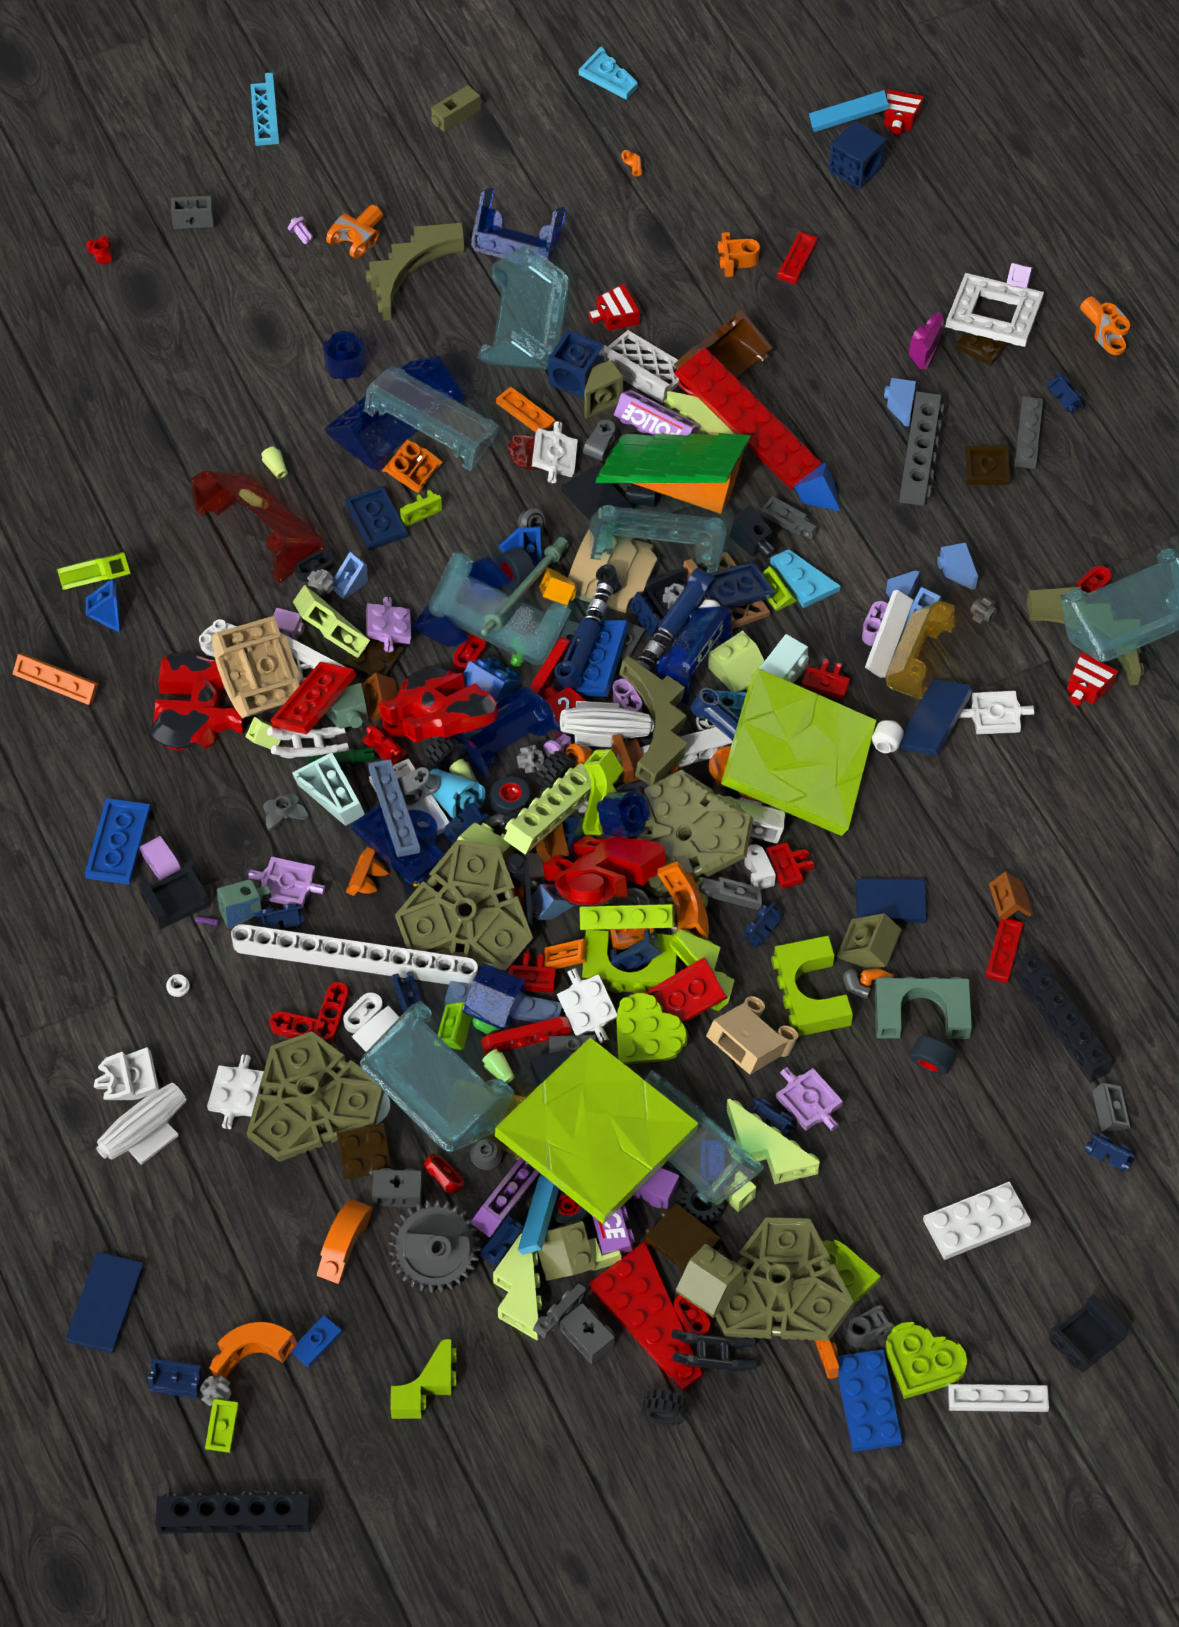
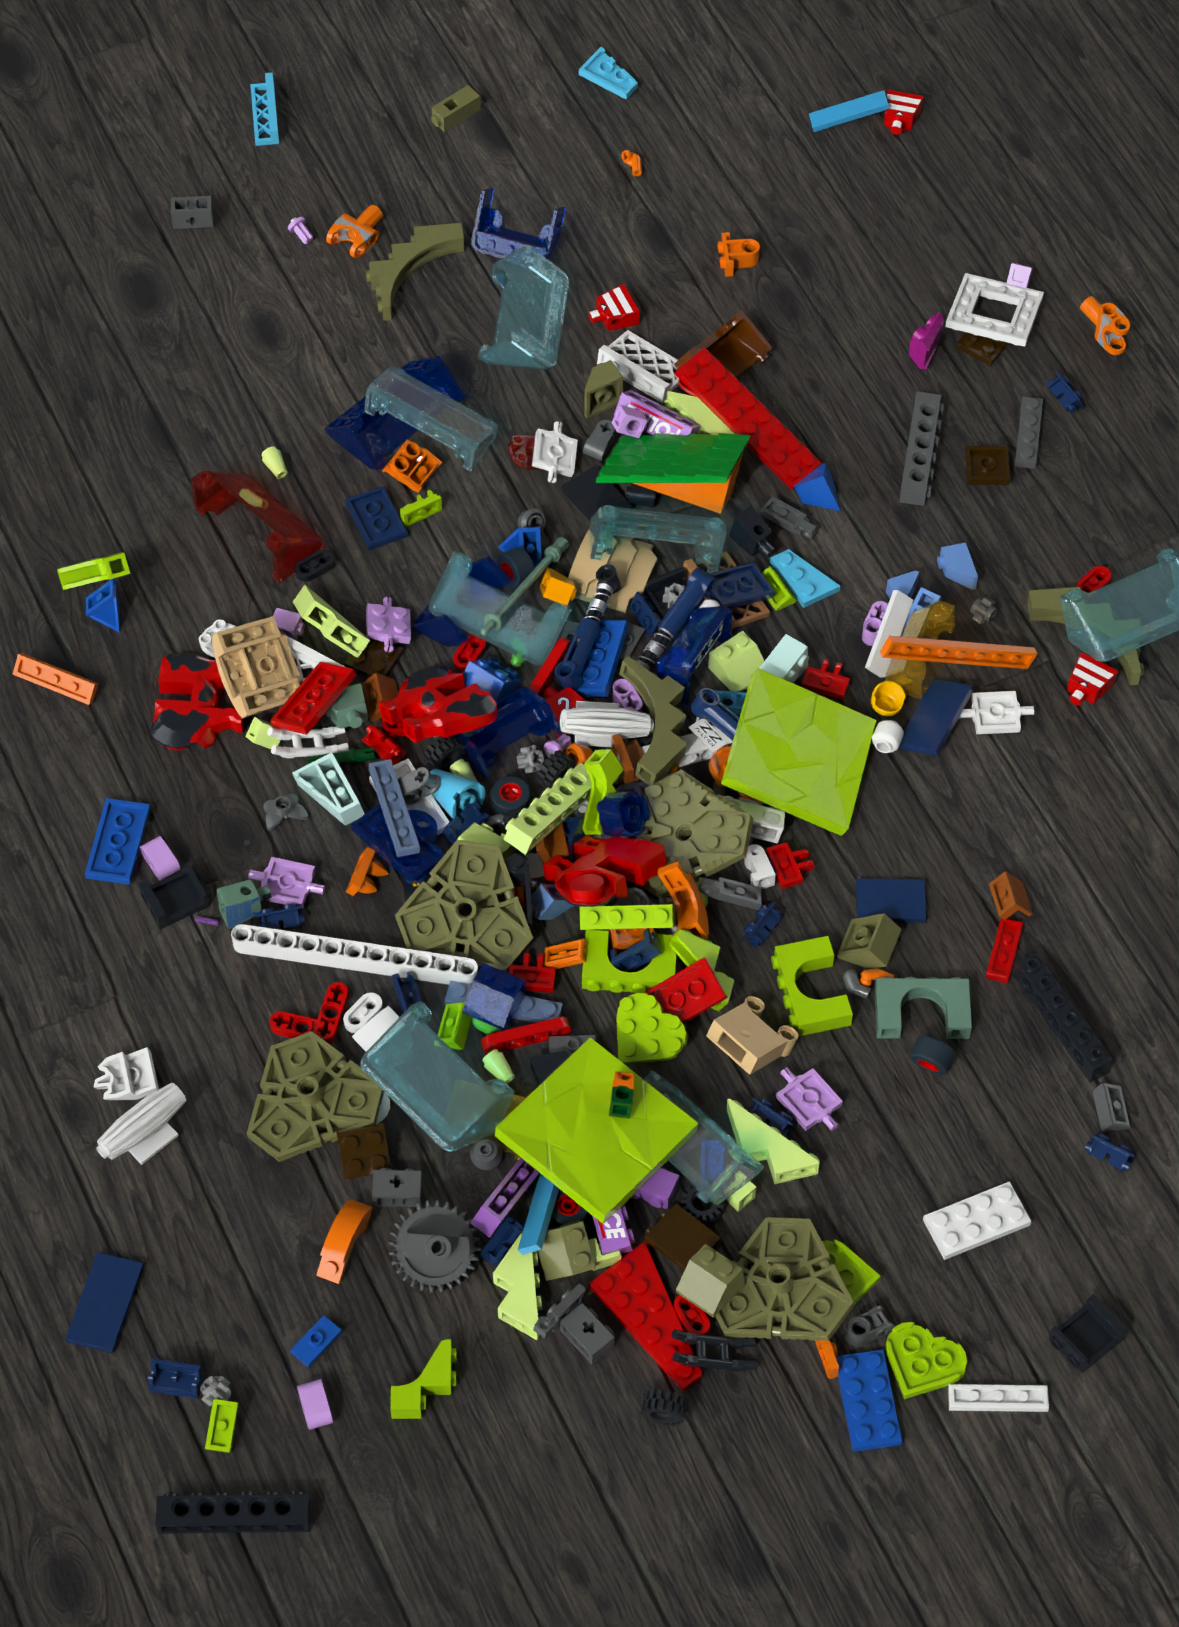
(100, 249): red plate -> none
(177, 980): white plate -> none
(235, 1091): white plate -> none
(250, 1339): orange arch -> none
(314, 1404): none -> lavender beam
(320, 582): light grey gear -> none
(344, 355): clear blue brick -> none
(350, 576): medium blue slope -> none
(444, 1173): red plate -> none
(525, 410): orange plate -> none
(573, 362): dark blue brick -> none
(587, 1005): white plate -> none
(622, 1095): none -> dark green leg
(624, 416): none -> lavender brick
(707, 735): none -> white sticker
(797, 258): red tile -> none
(857, 155): dark blue brick -> none
(888, 698): none -> yellow hair
(900, 398): medium blue slope -> none
(958, 652): none -> orange plate

